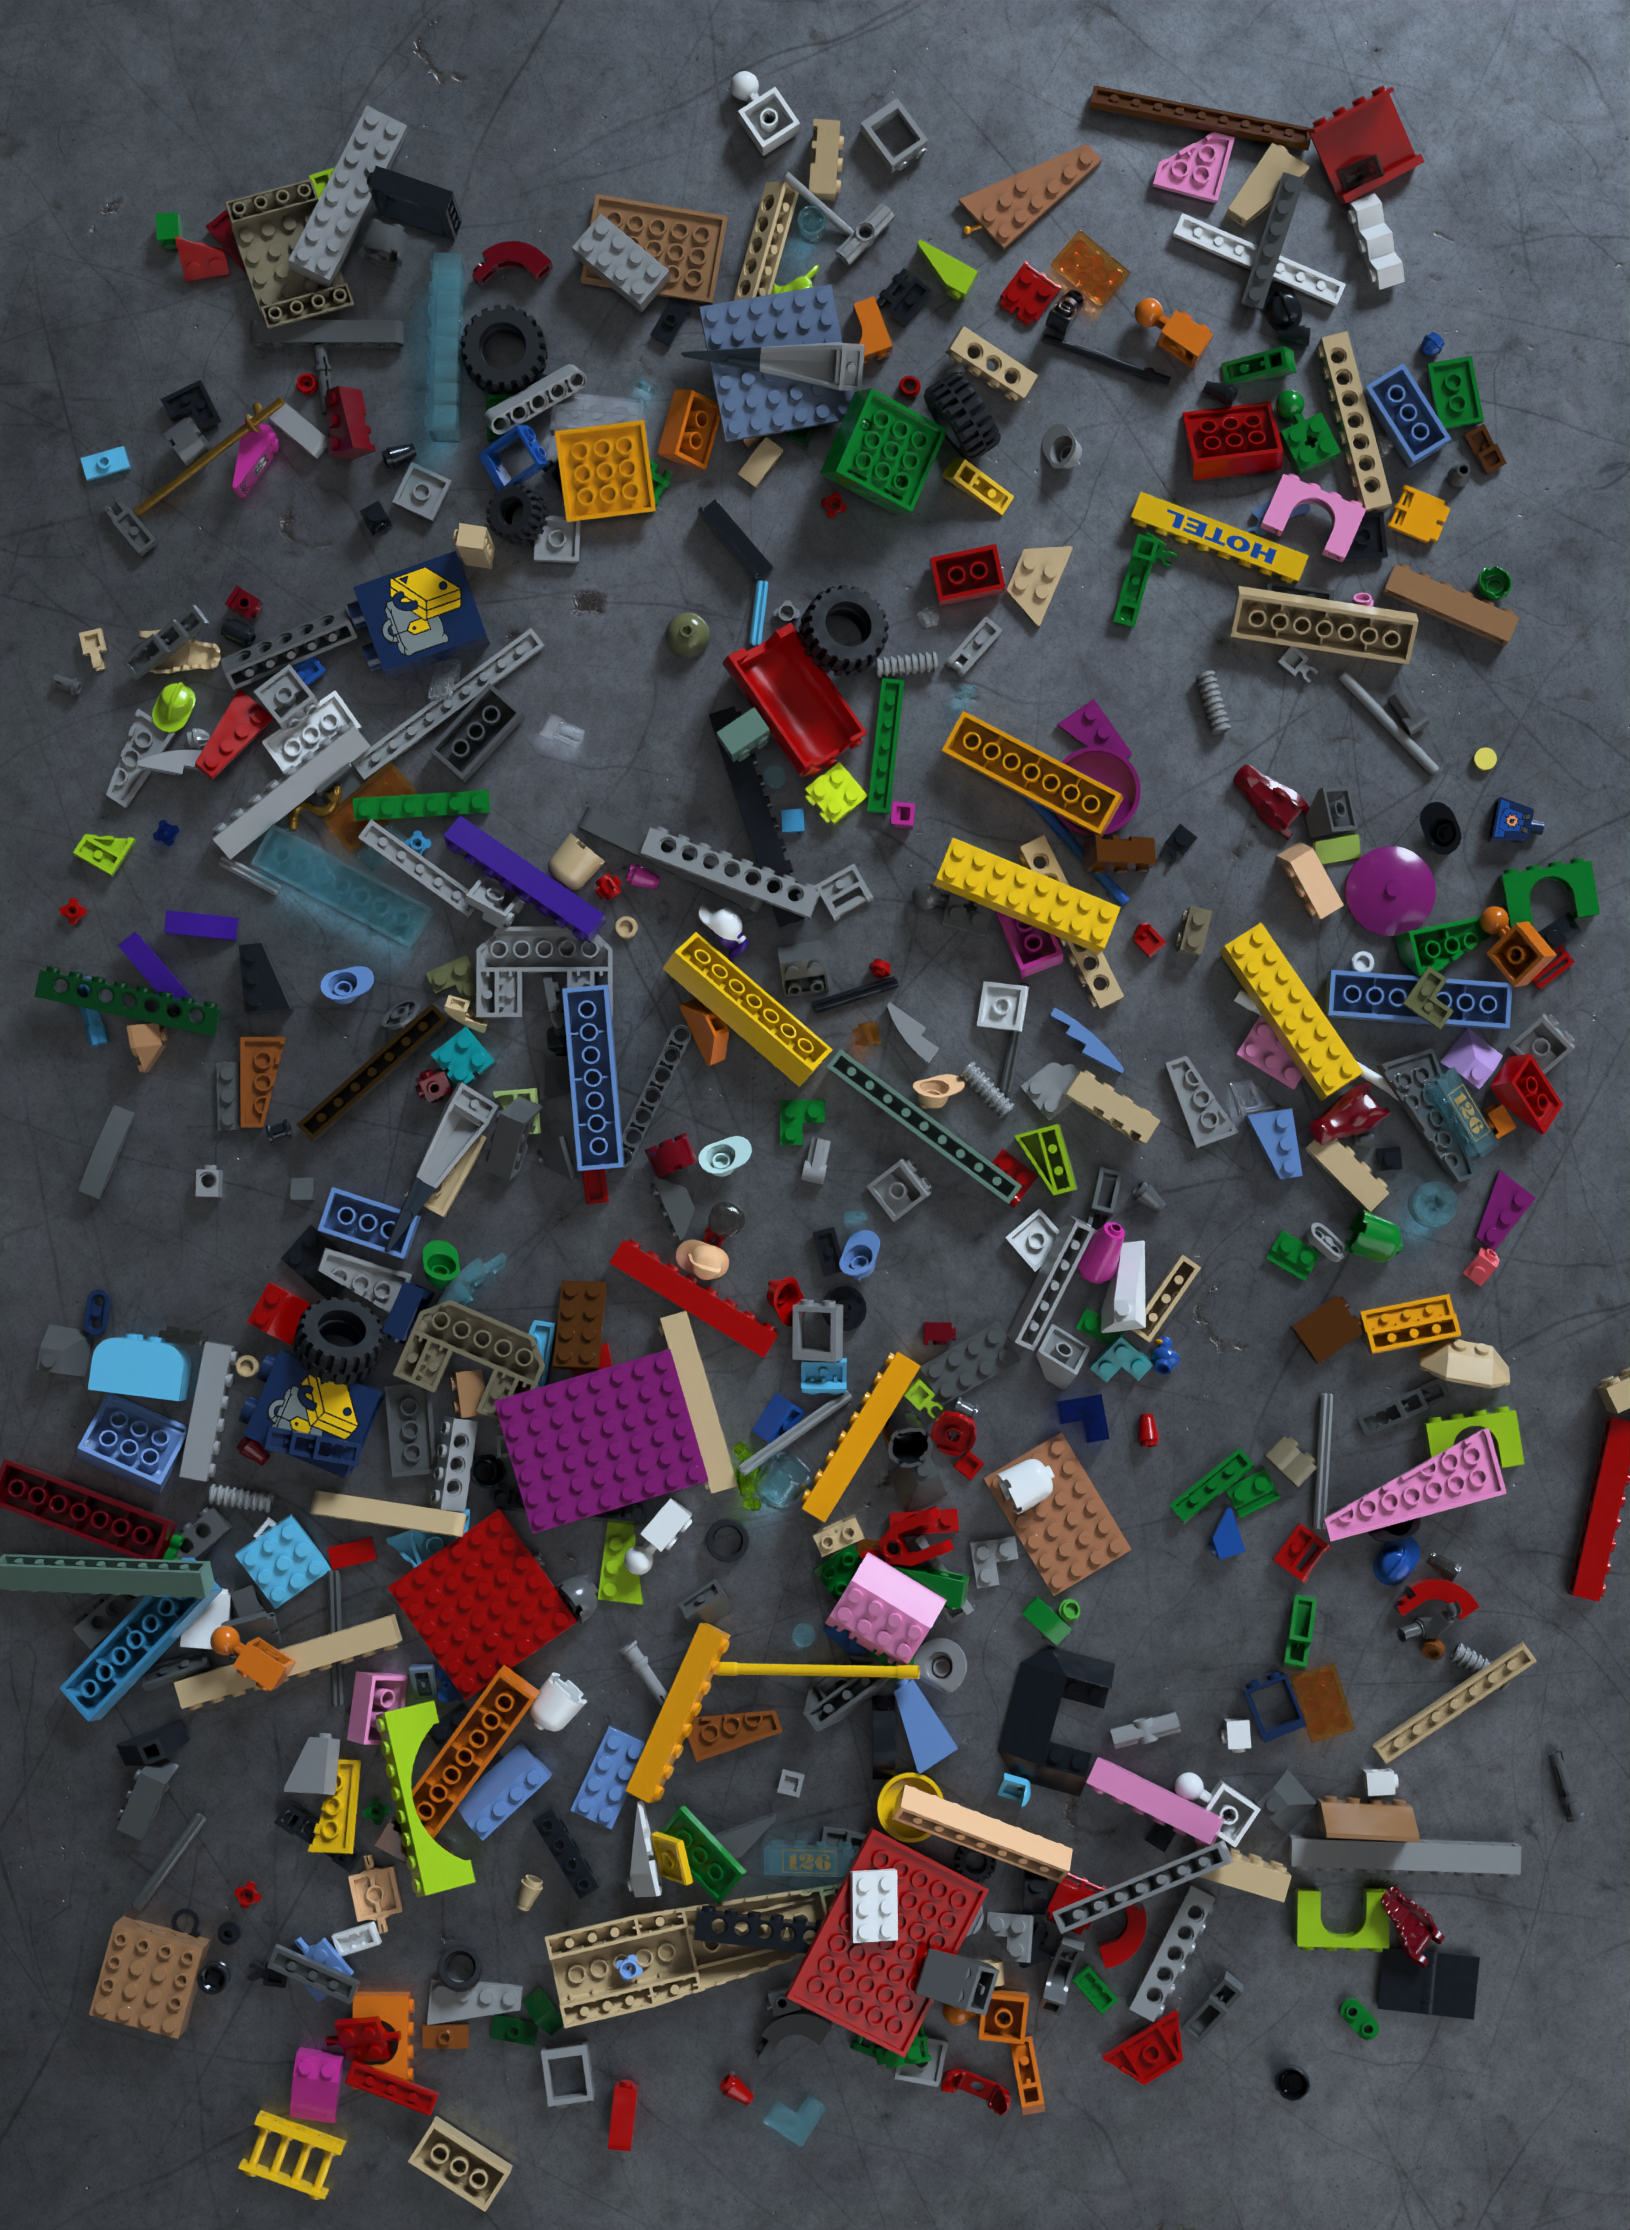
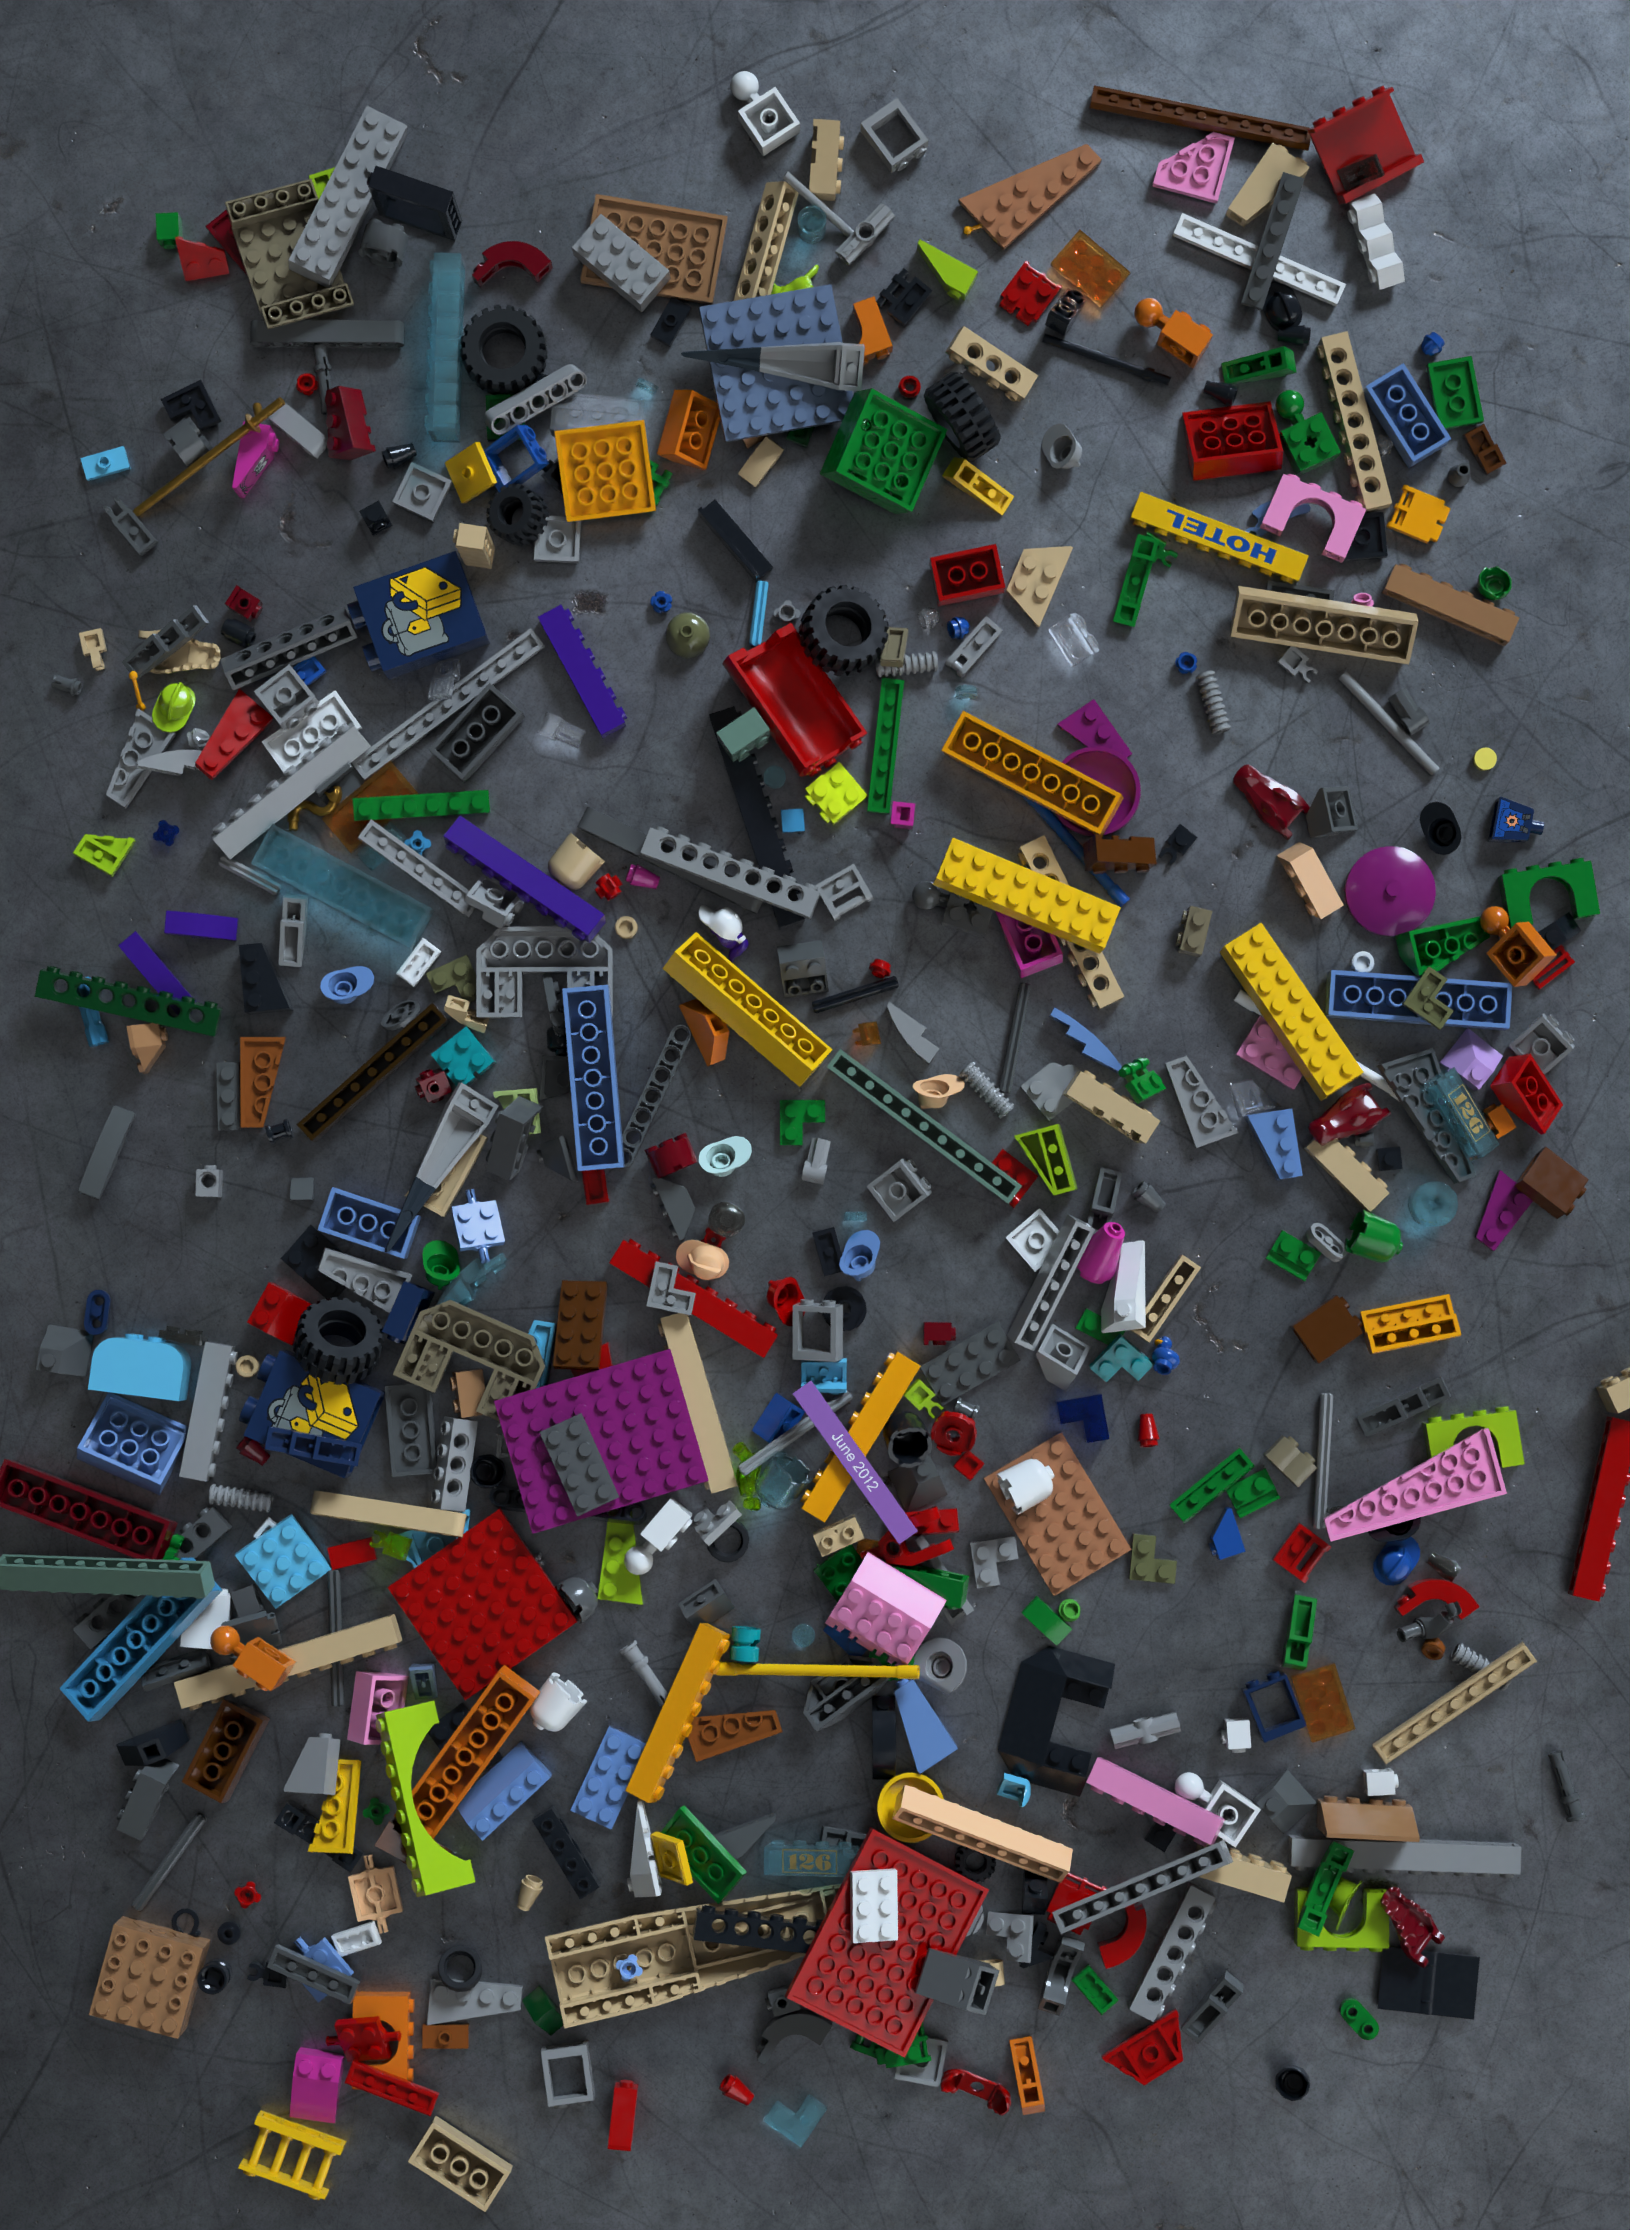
(73, 917): red plate -> none
(133, 675): none -> light orange hinge
(225, 1750): none -> reddish brown slope
(293, 930): none -> light grey slope
(394, 1545): none -> clear neon green plate
(418, 962): none -> white plate
(448, 1691): blue piece -> none
(470, 472): none -> yellow plate
(477, 1226): none -> plate
(514, 2030): dark green plate -> none
(579, 1464): none -> dark grey plate
(581, 670): none -> dark purple brick
(659, 608): none -> blue plate
(662, 1291): none -> light grey plate
(712, 1526): none -> light grey plate
(745, 1643): none -> teal wheel
(790, 1783): light grey plate -> none
(827, 504): red plate -> none
(855, 1462): none -> medium lavender tile
(895, 647): none -> dark tan tile
(958, 627): none -> blue plate
(990, 2026): orange brick -> none
(1002, 1006): white plate -> none
(1074, 639): none -> clear bracket
(1141, 1083): none -> green plate
(1144, 1565): none -> olive plate
(1148, 939): red plate -> none
(1186, 656): none -> blue plate
(1323, 1887): none -> green slope
(1337, 849): lime slope -> none
(1342, 1896): none -> lime piece
(1465, 1363): tan wedge -> none
(1482, 1266): coral bracket -> none
(1552, 1183): none -> reddish brown brick

